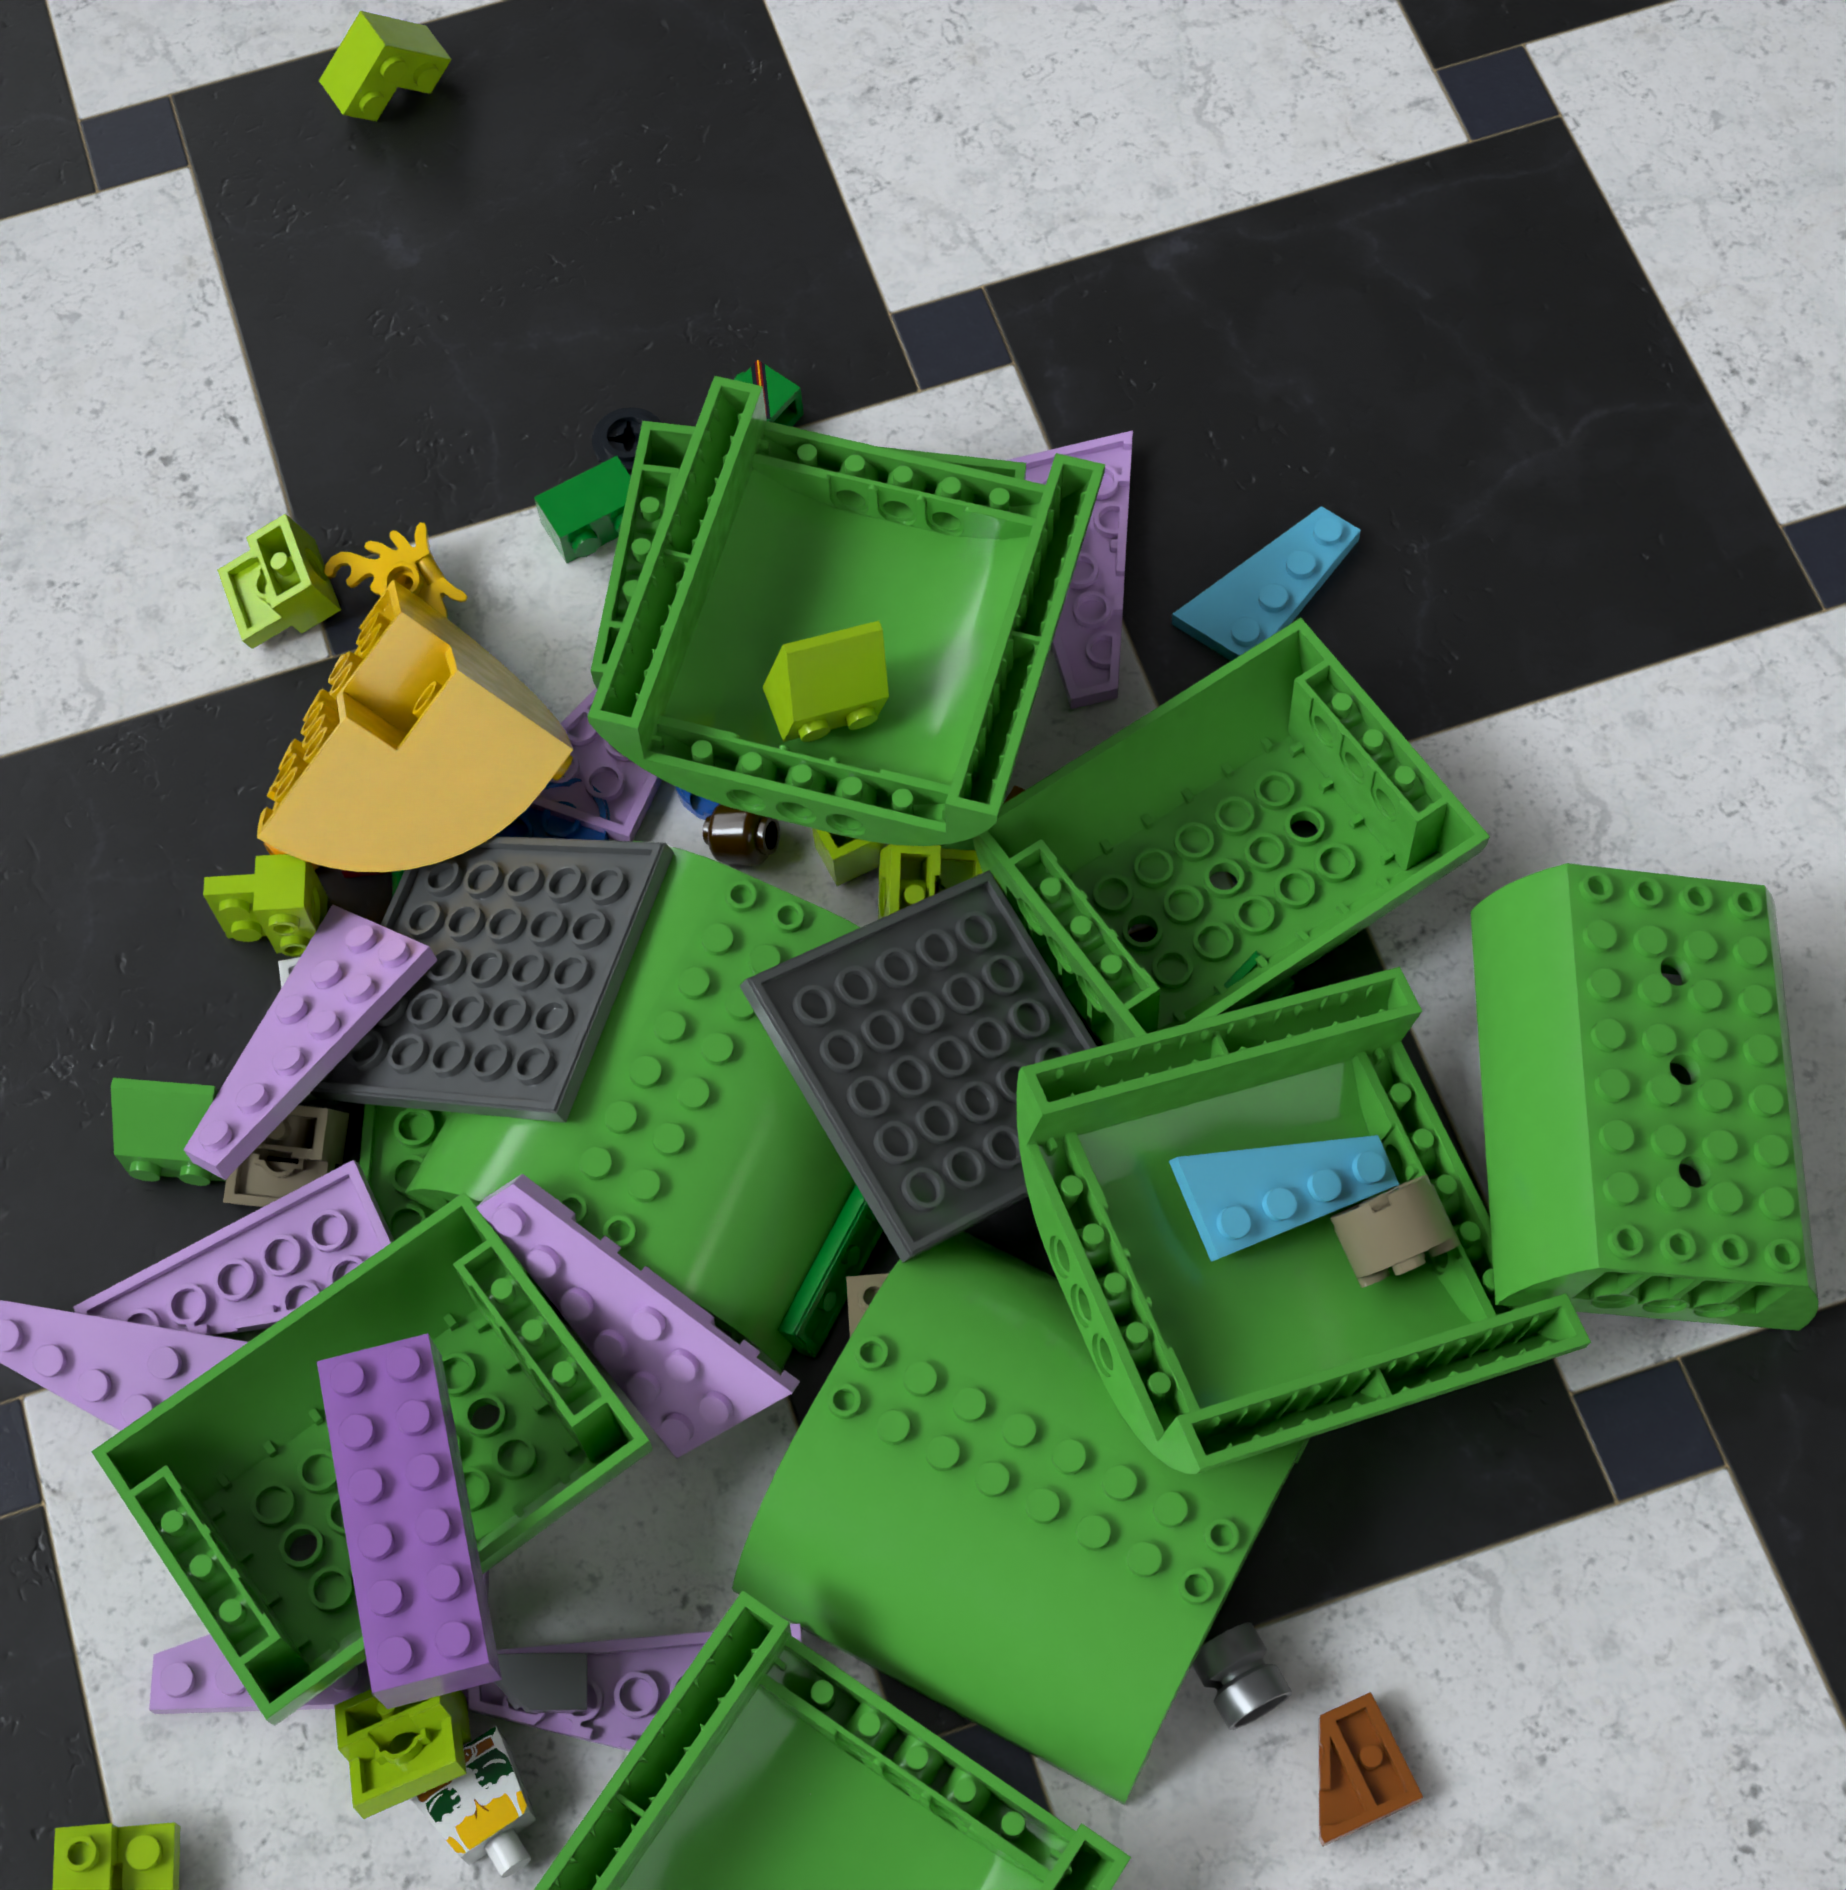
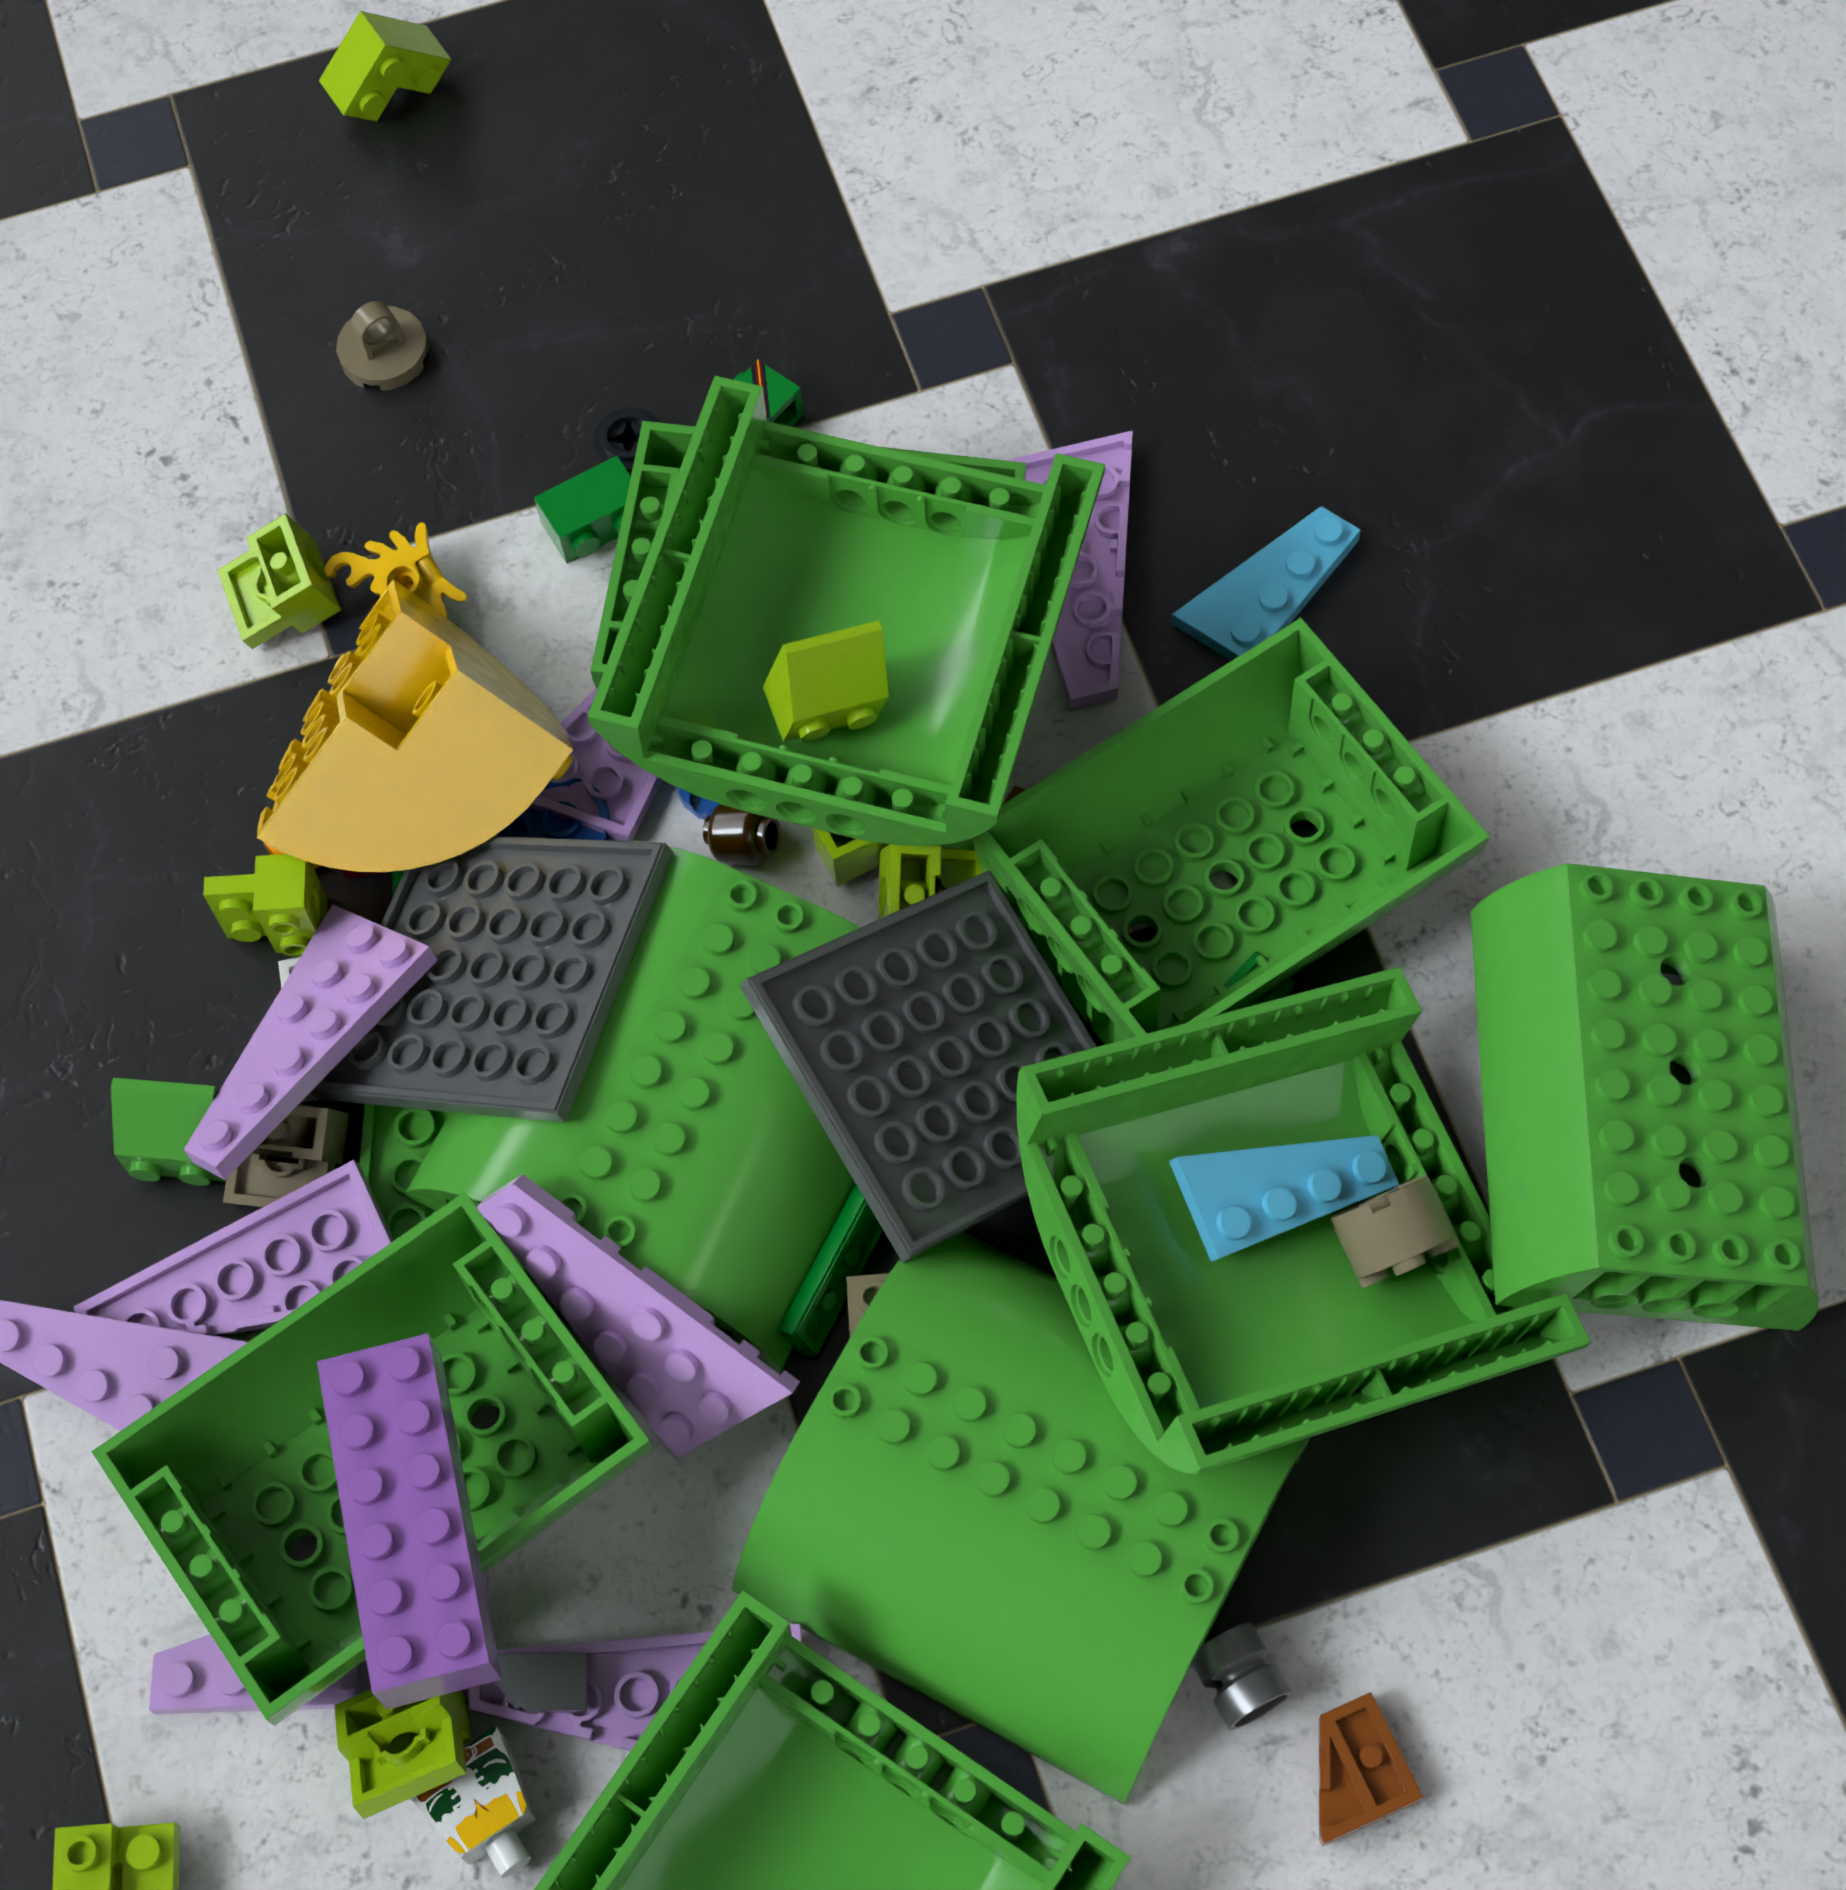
(382, 346): none -> dark tan tile

